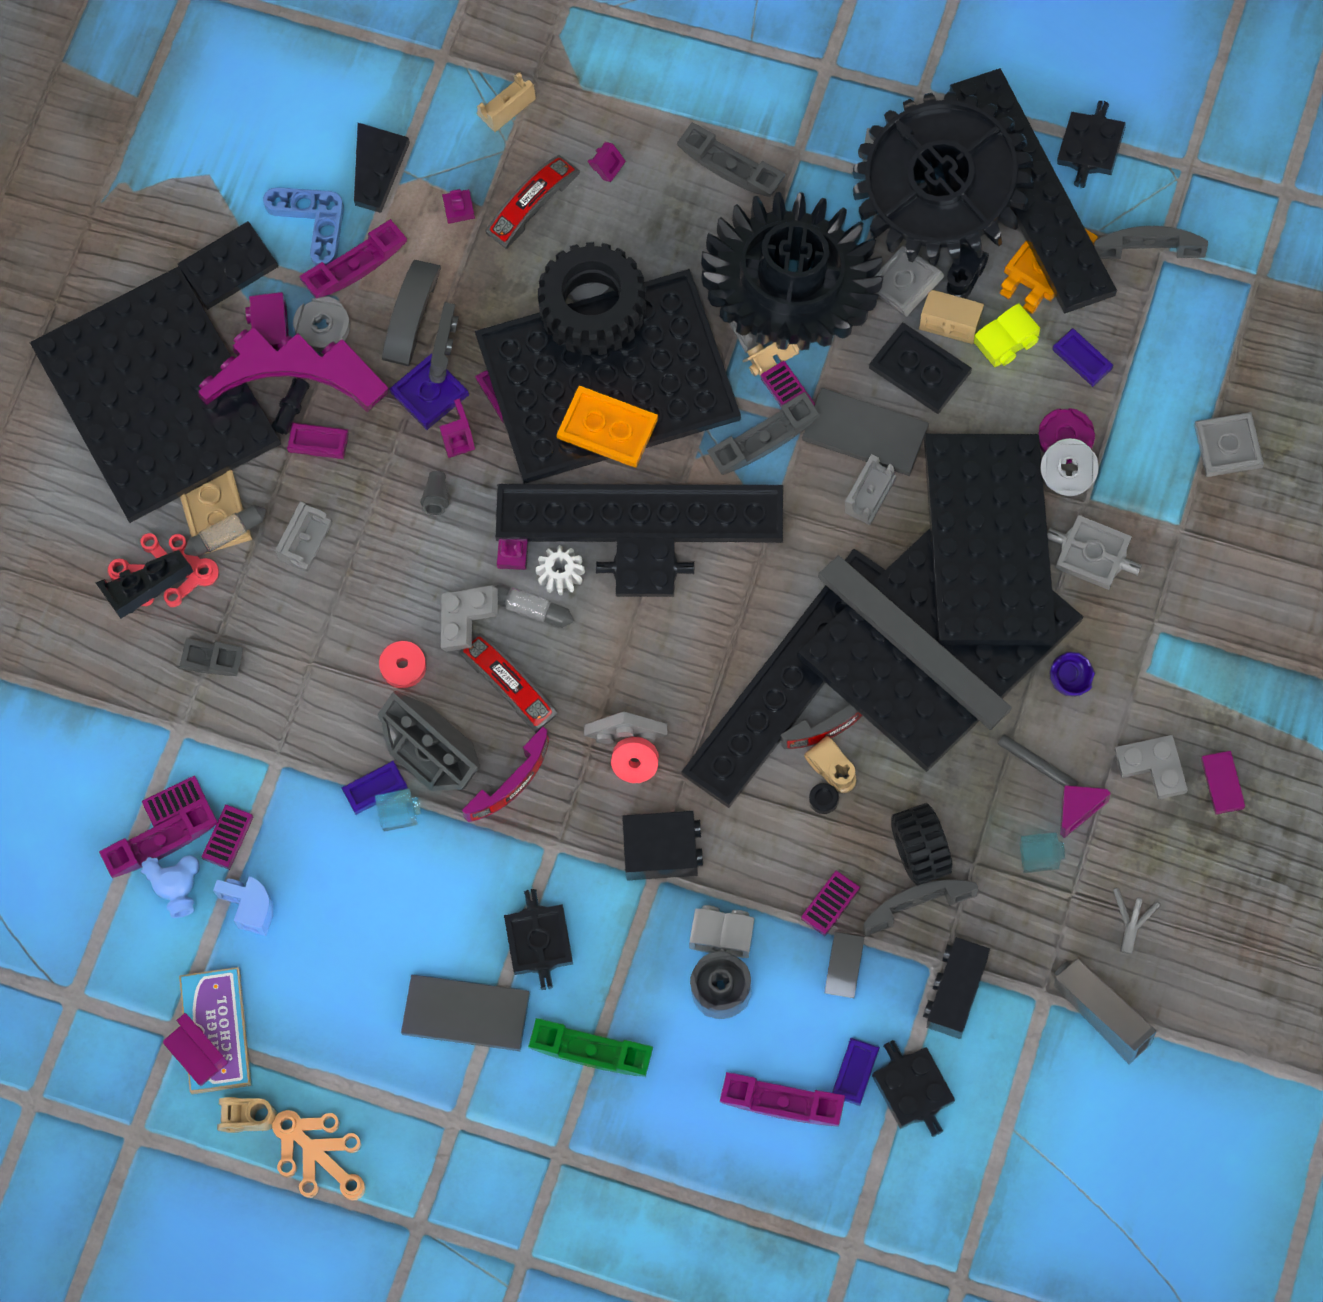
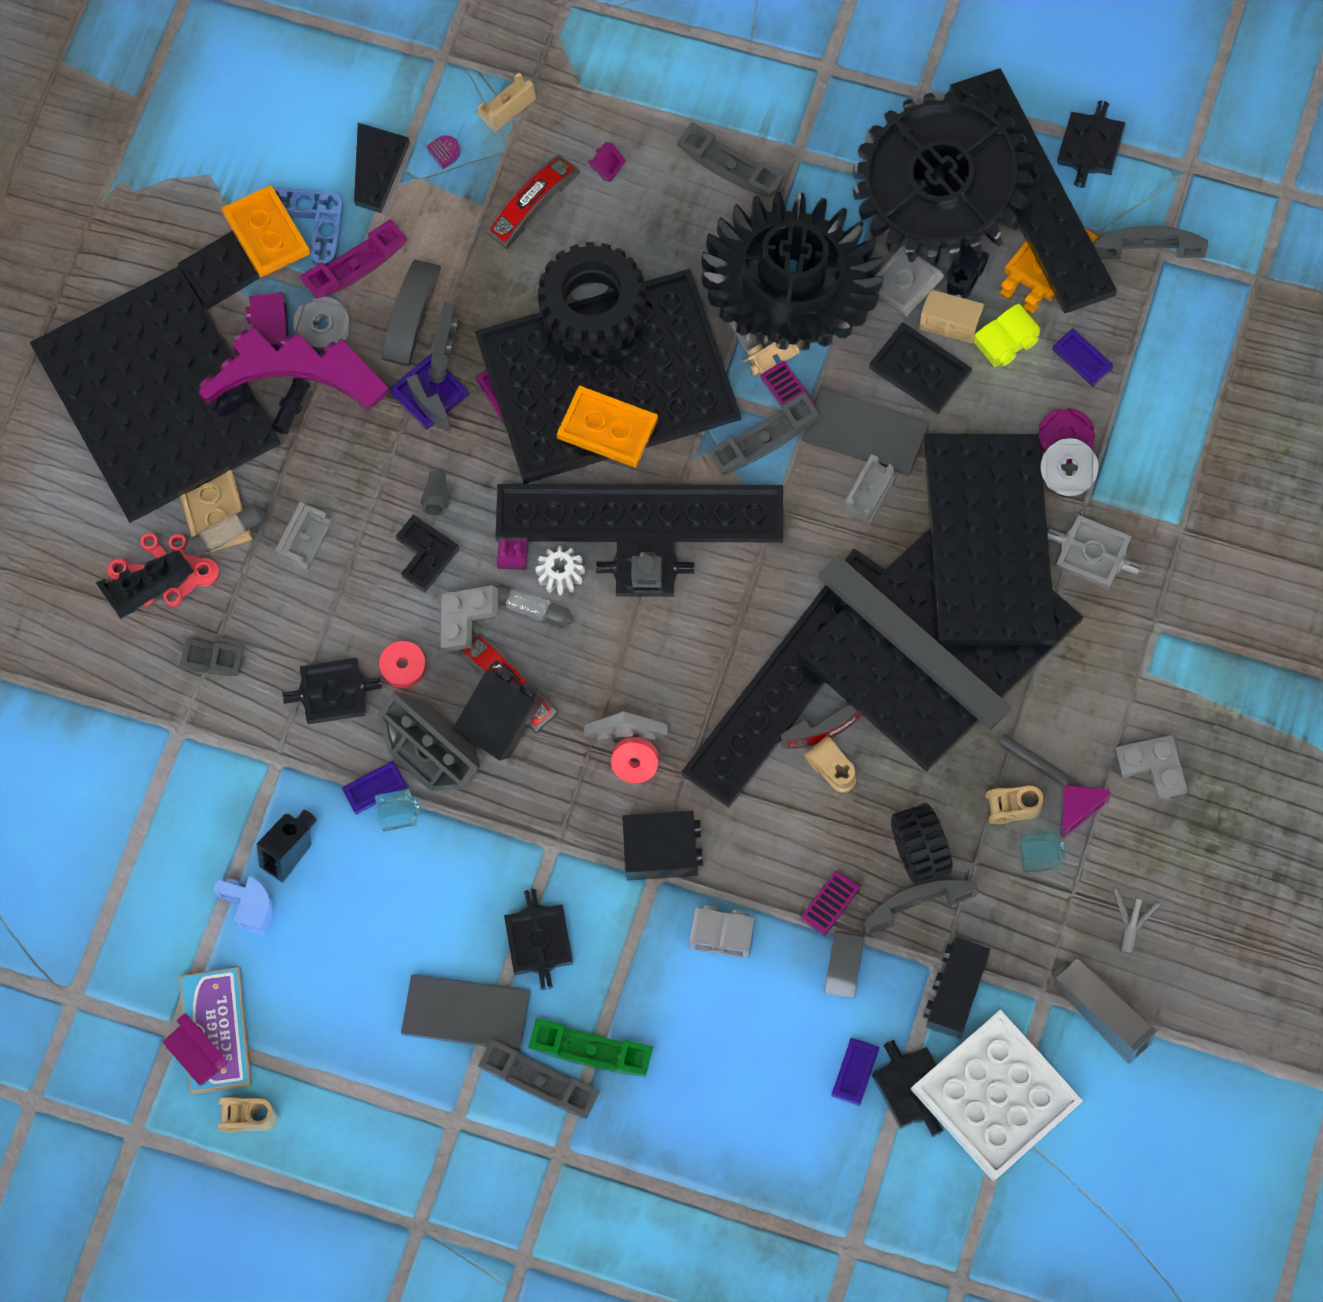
(160, 840): magenta slope -> none
(168, 802): tile -> none
(173, 883): light blue animal -> none
(227, 837): magenta tile -> none
(265, 231): none -> light orange plate
(285, 844): none -> black torso
(314, 1151): light nougat plant -> none
(317, 440): magenta tile -> none
(332, 691): none -> black plate
(430, 406): none -> dark grey slope
(431, 549): none -> black plate
(444, 150): none -> magenta tile
(457, 434): magenta panel -> none
(458, 206): magenta tile -> none
(484, 805): magenta slope -> none
(498, 713): none -> black brick
(538, 1080): none -> dark grey slope
(647, 570): none -> dark grey brick
(736, 978): dark grey brick -> none
(782, 1101): magenta slope -> none
(823, 798): black tile -> none
(996, 1095): none -> white plate
(1012, 804): none -> tan piece
(1072, 674): dark purple hair -> none
(1223, 782): magenta tile -> none
(1228, 444): light grey tile -> none

